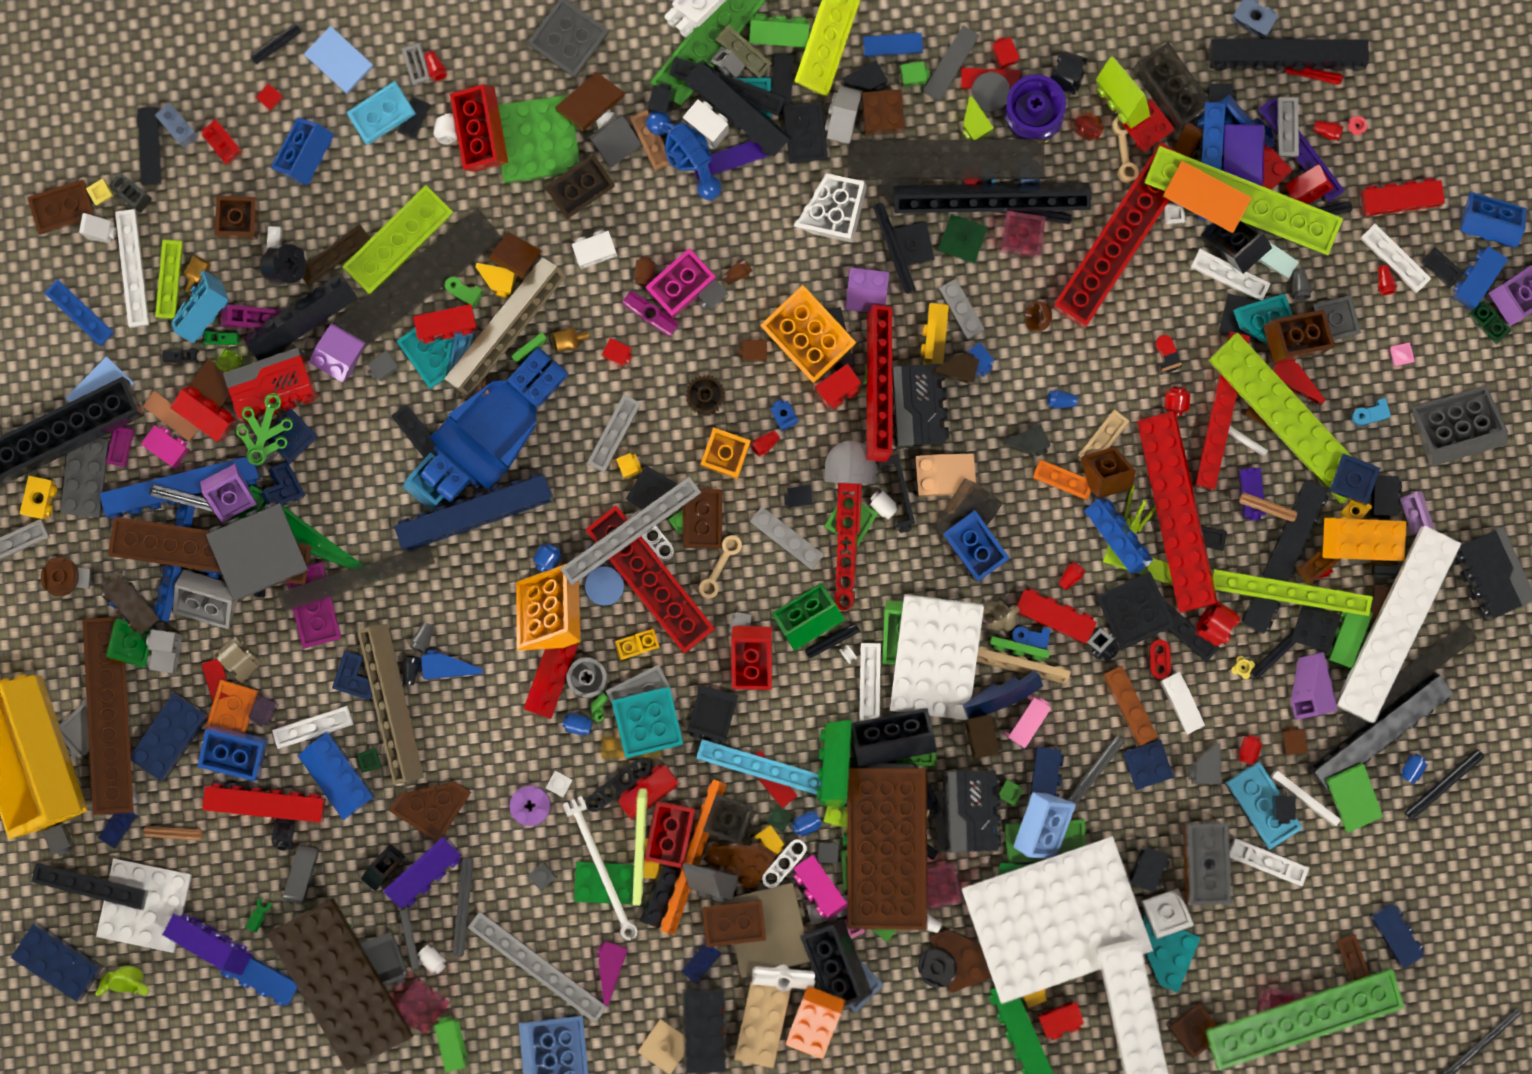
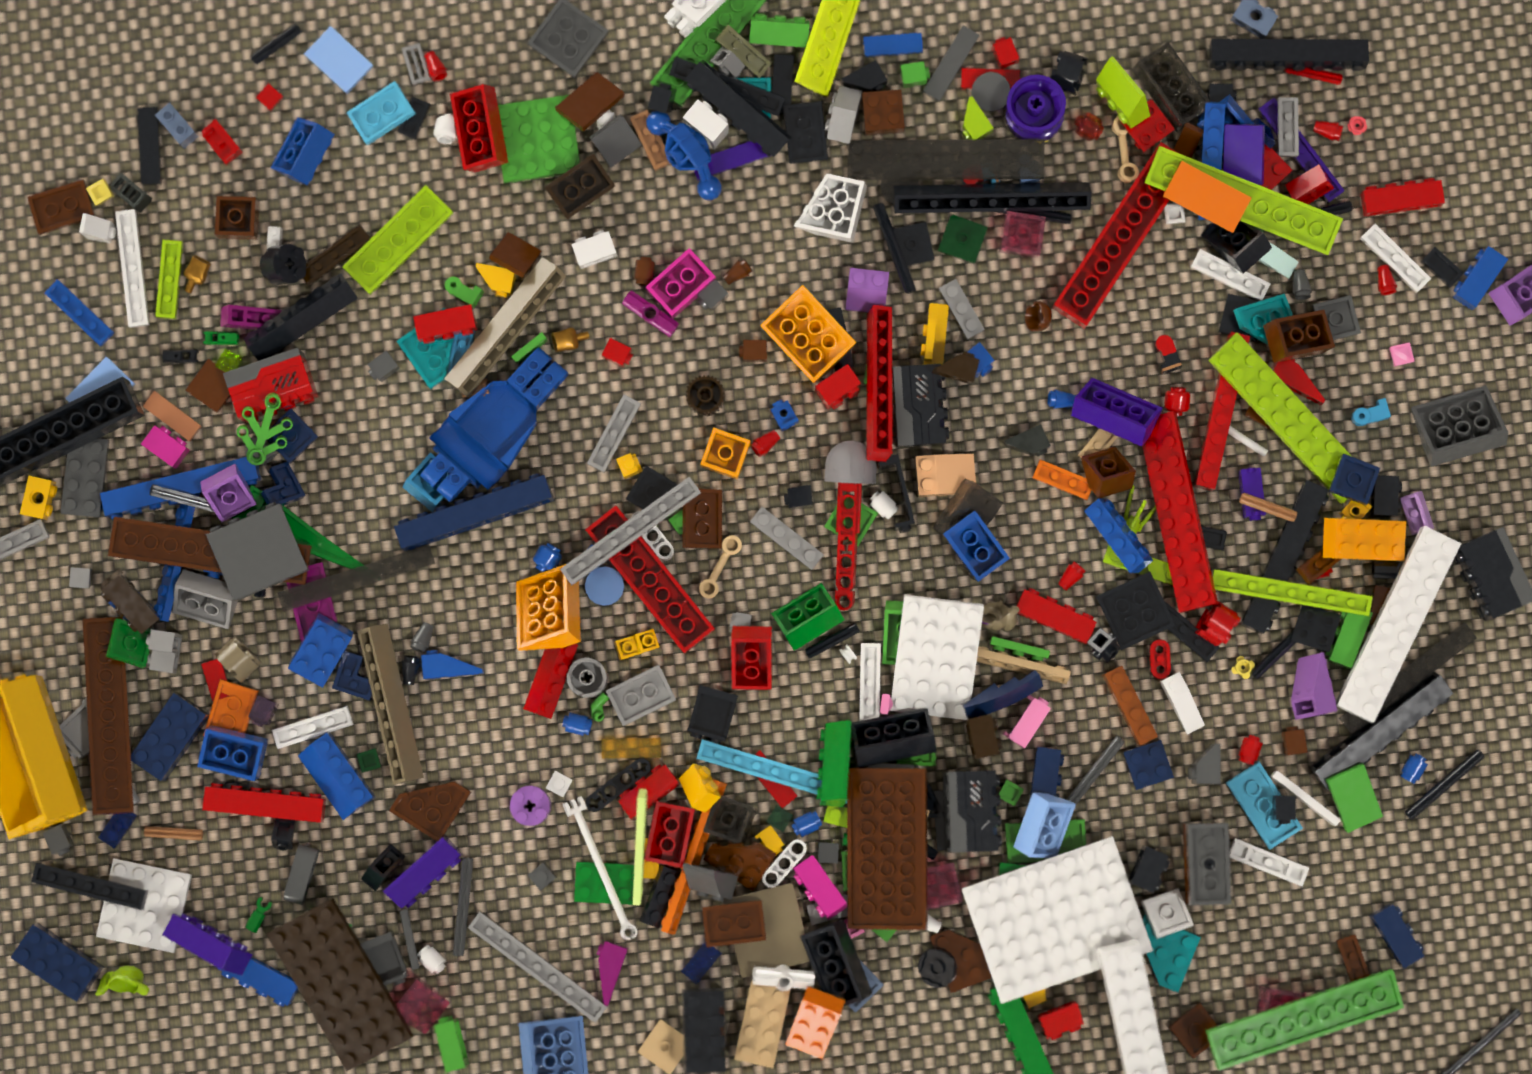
(59, 576): reddish brown tile -> none
(120, 447): magenta tile -> none
(201, 308): dark azure wedge -> none
(203, 413): red brick -> none
(320, 650): none -> blue brick
(337, 353): medium lavender slope -> none
(414, 430): black plate -> none
(420, 278): clear smoke plate -> none
(647, 722): teal plate -> none
(699, 787): none -> yellow brick
(886, 704): none -> bright pink tile
(1031, 638): blue leg -> none
(1116, 411): none -> dark purple slope
(1489, 322): dark green slope -> none
(1493, 219): blue slope -> none

